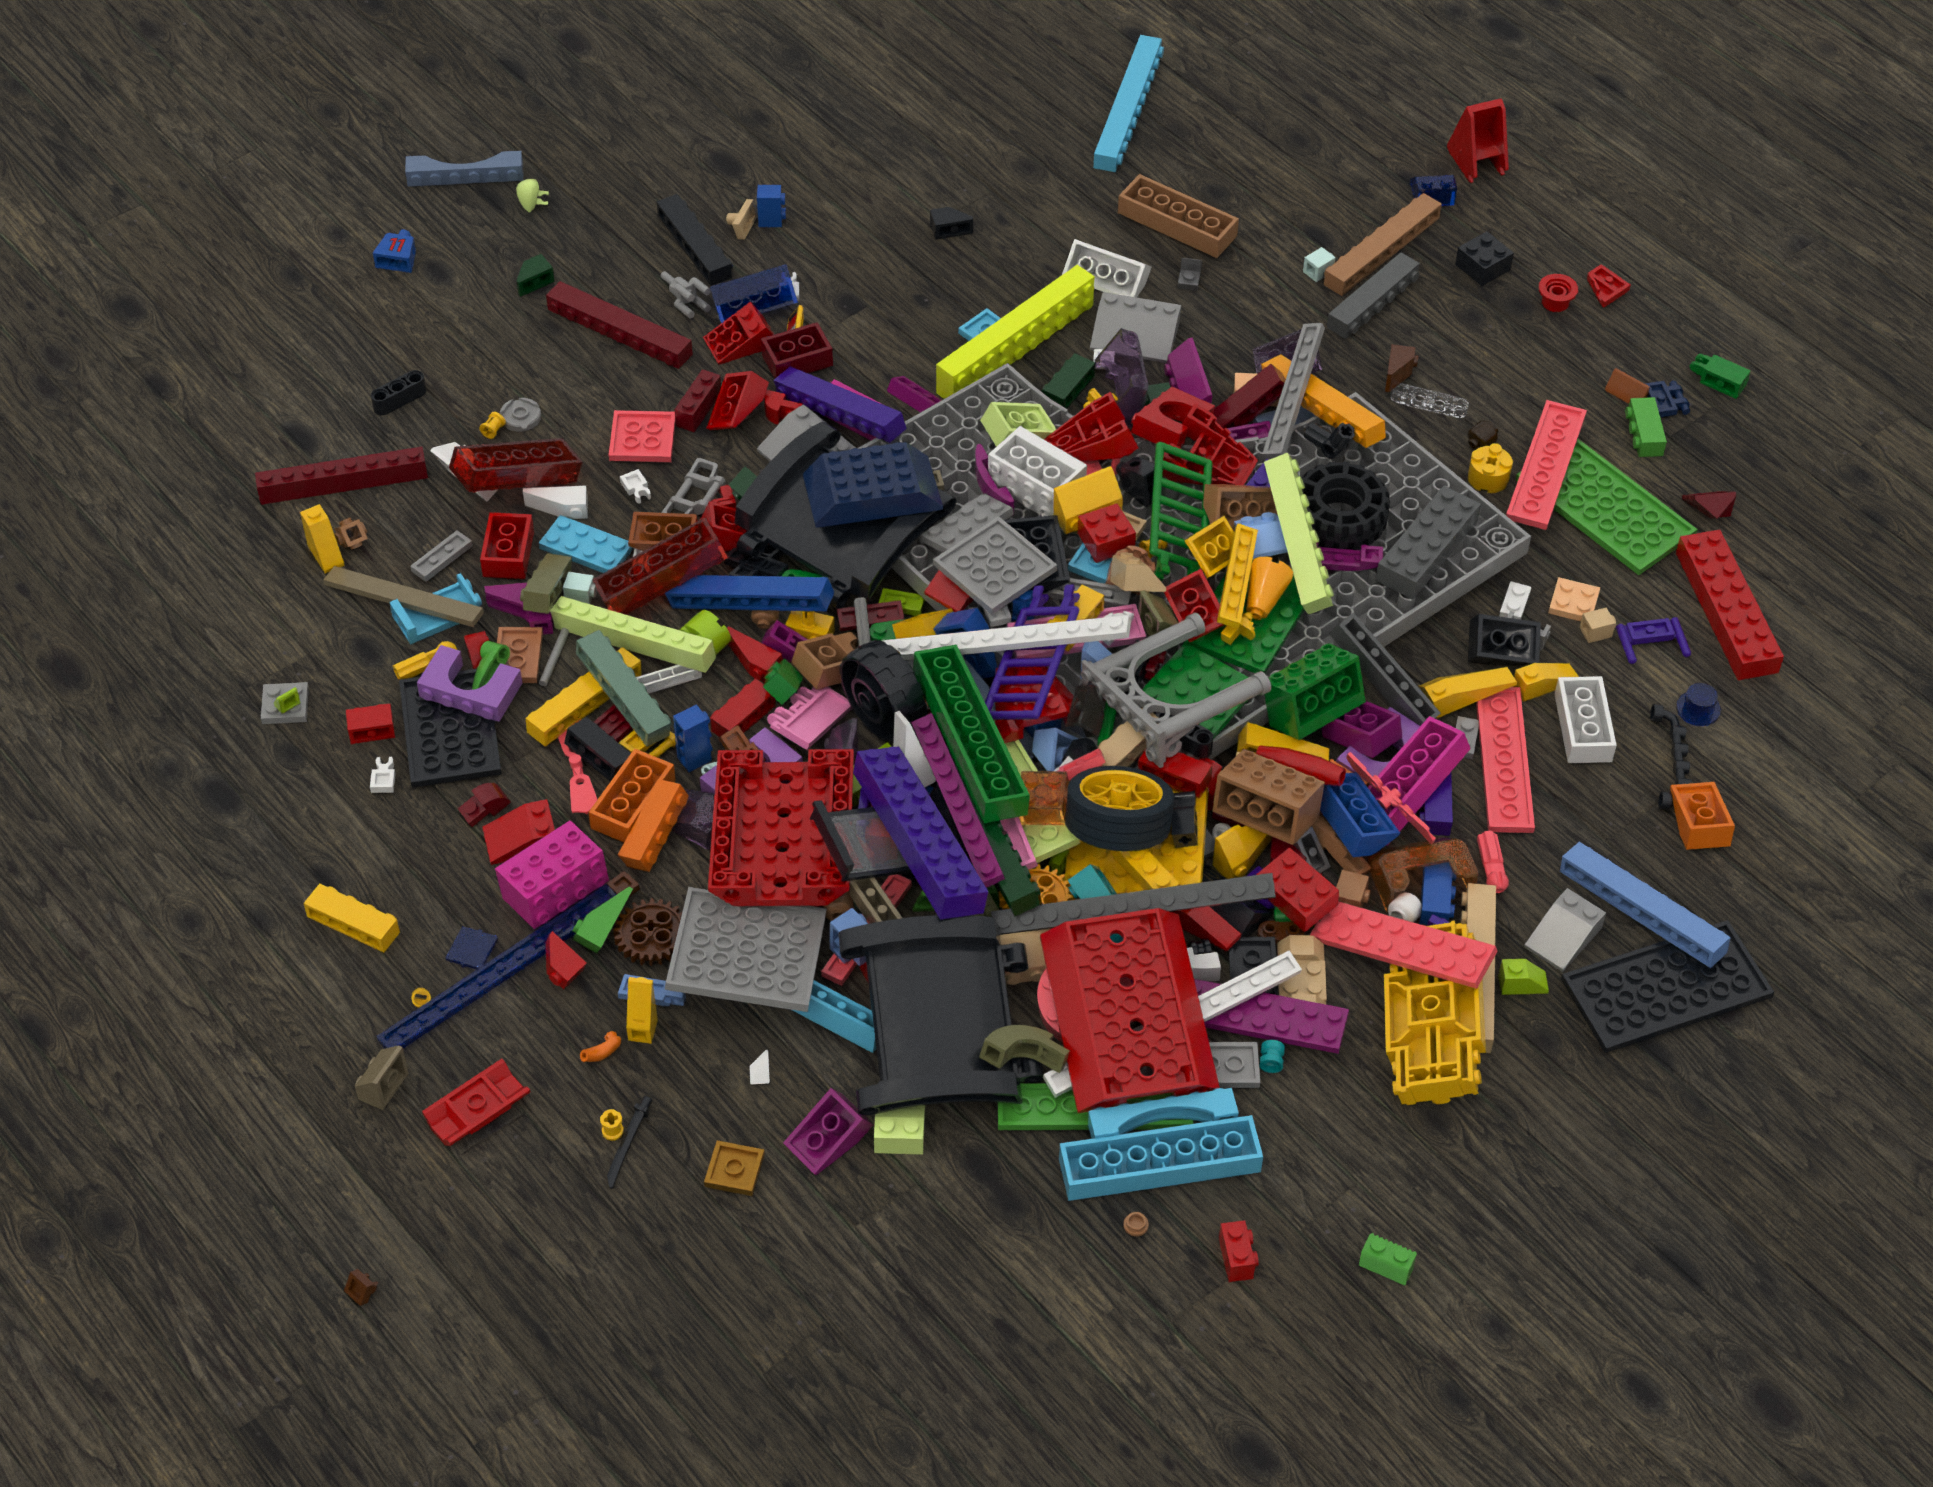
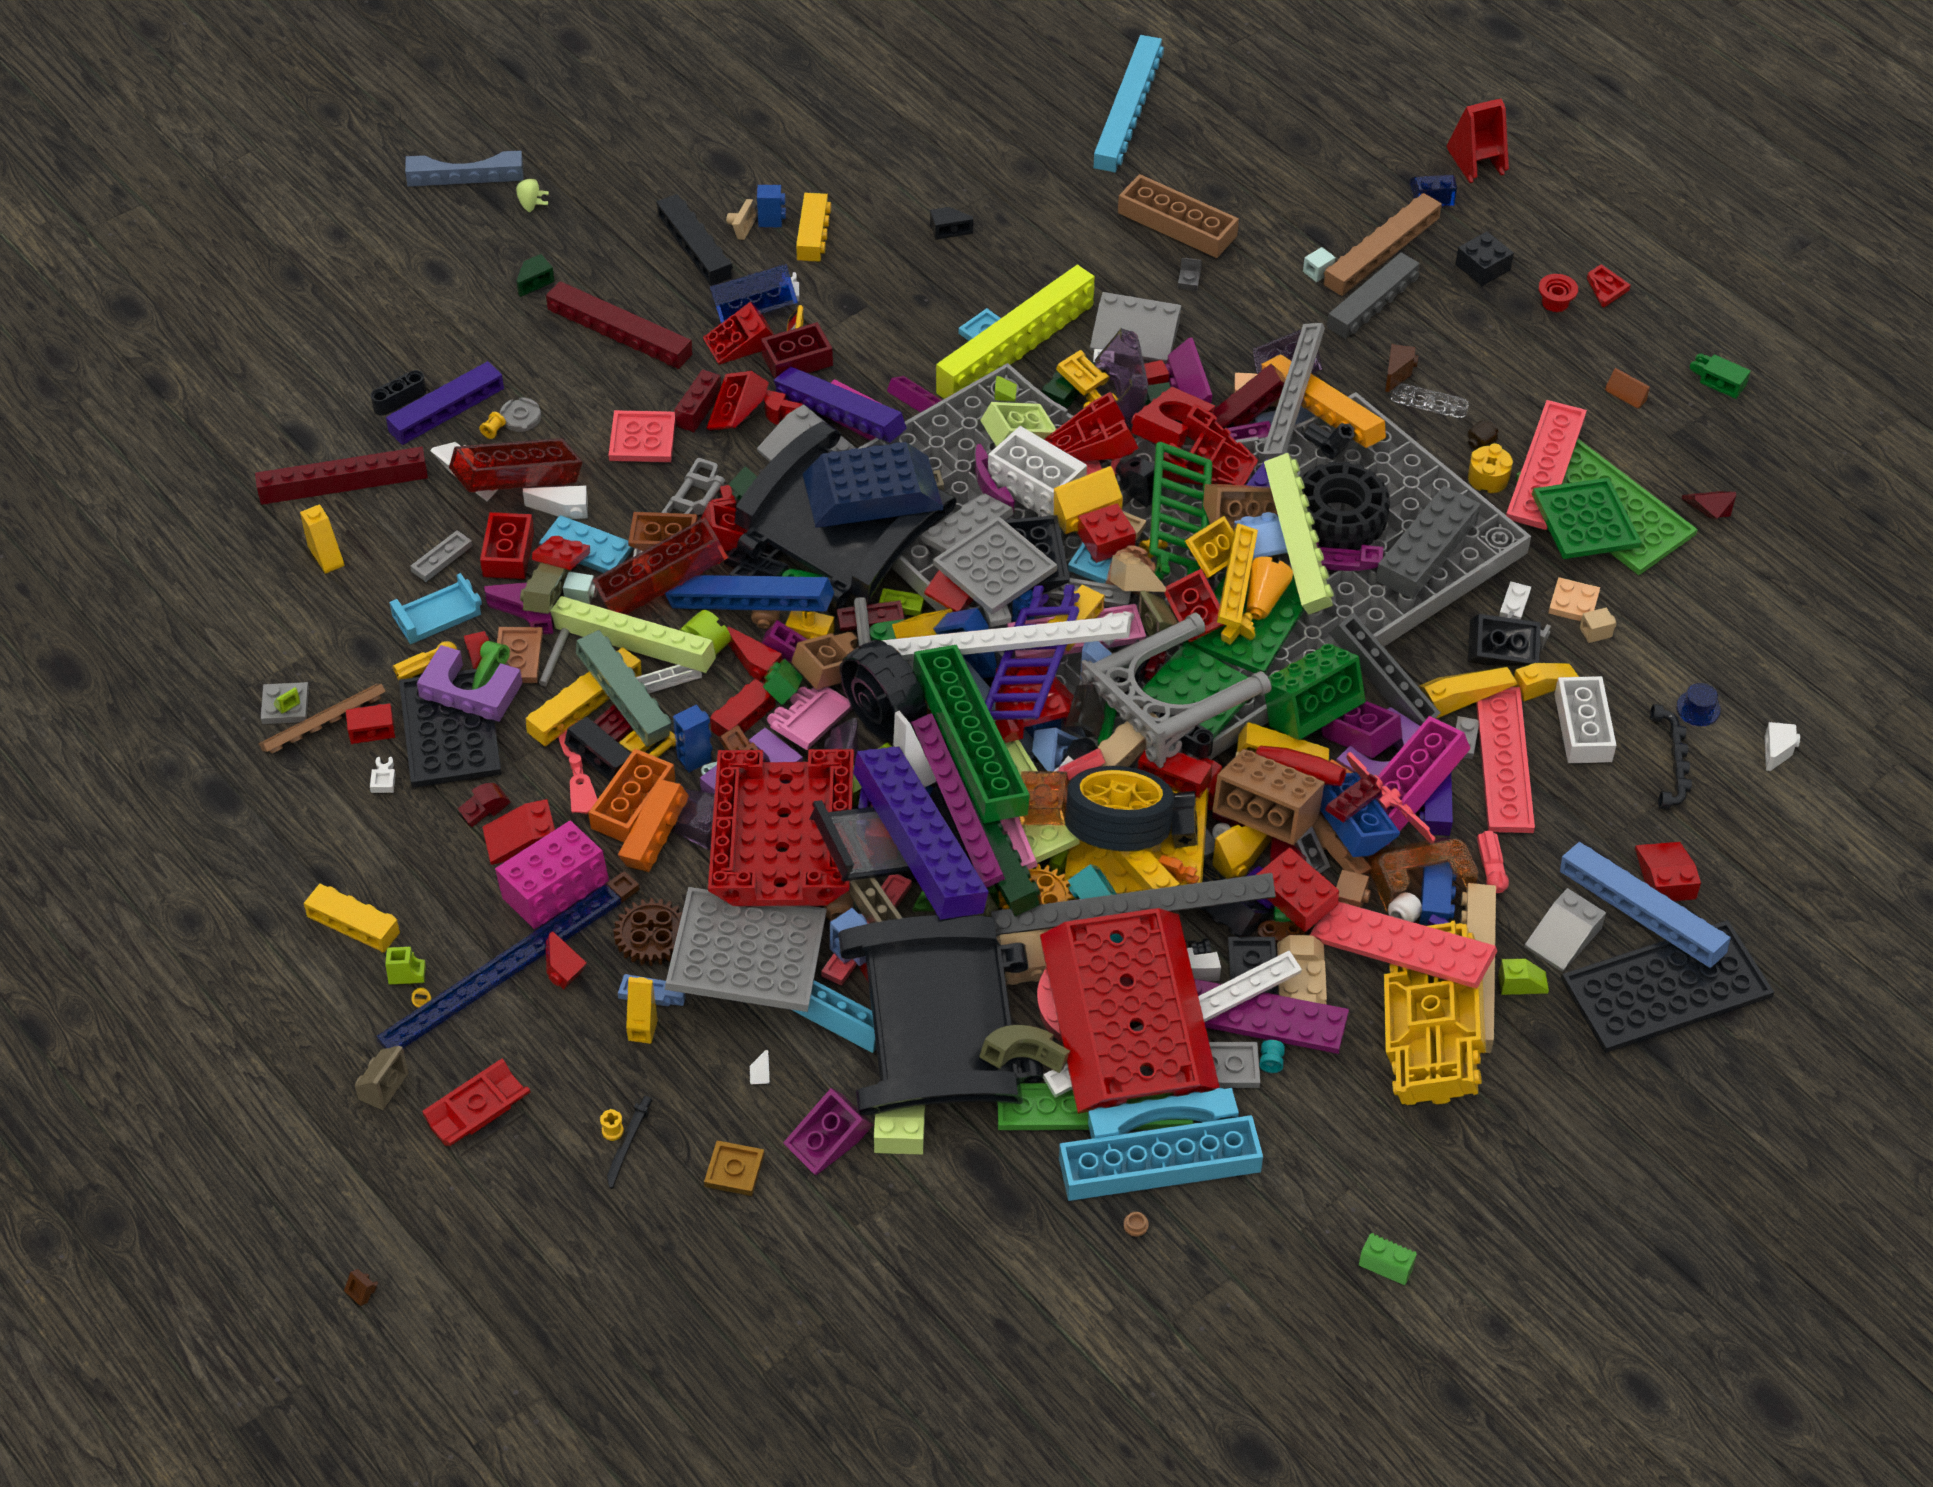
(314, 722): none -> medium nougat plate
(358, 533): medium nougat brick -> none
(395, 252): blue torso -> none
(404, 967): none -> lime brick
(408, 597): dark tan tile -> none
(444, 403): none -> dark purple brick
(471, 948): clear blue piece -> none
(561, 552): none -> red plate
(598, 923): bright green slope -> none
(602, 1050): orange arm -> none
(635, 484): white plate -> none
(686, 293): light grey plant -> none
(812, 227): none -> yellow brick
(1005, 390): none -> lime slope
(1081, 374): none -> yellow plate
(1111, 271): white slope -> none
(1156, 372): none -> red brick
(1178, 871): none -> orange plate
(1208, 924): red slope -> none
(1237, 1251): red brick -> none
(1354, 798): none -> dark red plate
(1586, 518): none -> green plate
(1646, 427): bright green brick -> none
(1650, 632): dark purple plate -> none
(1663, 395): dark blue plate -> none
(1669, 870): none -> red slope
(1702, 816): orange slope -> none
(1729, 605): red brick -> none
(1779, 743): none -> white slope

